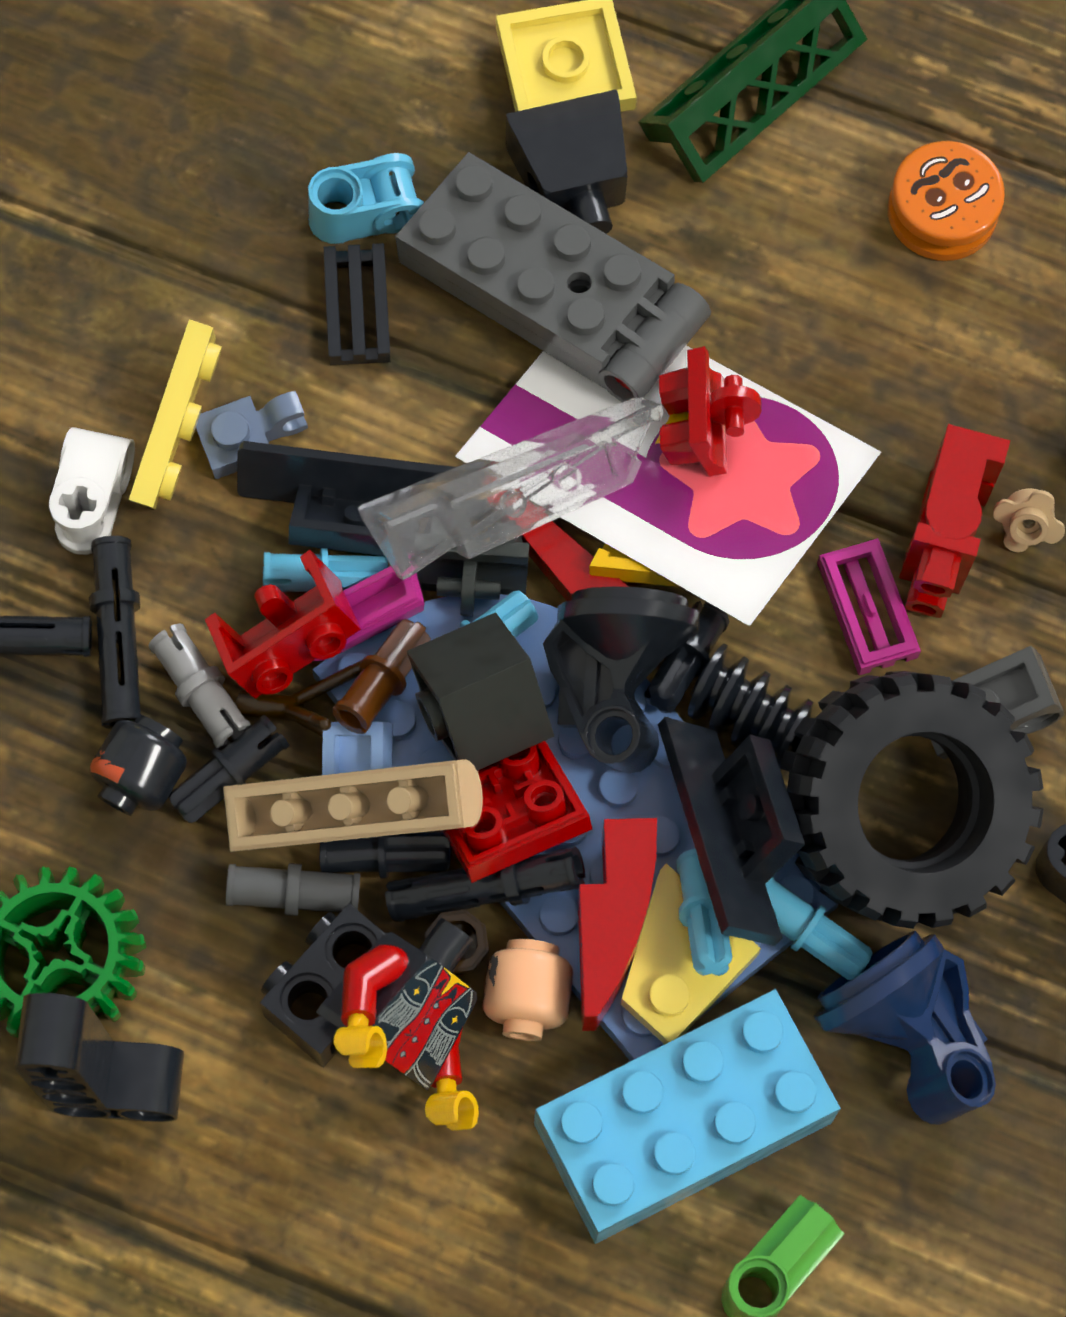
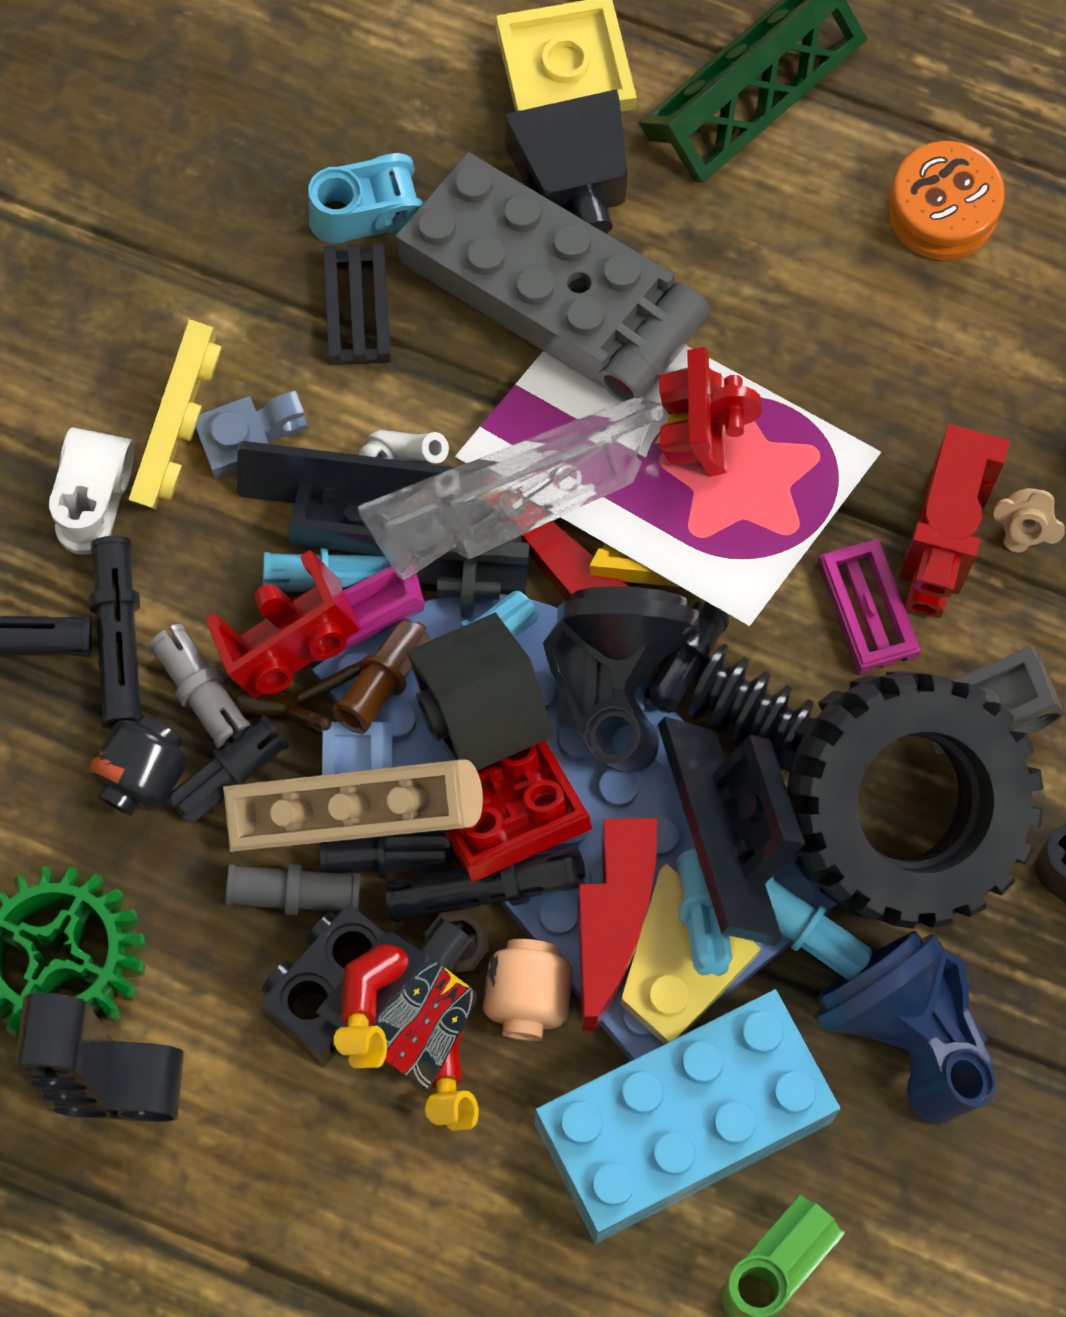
(421, 448): none -> white arm

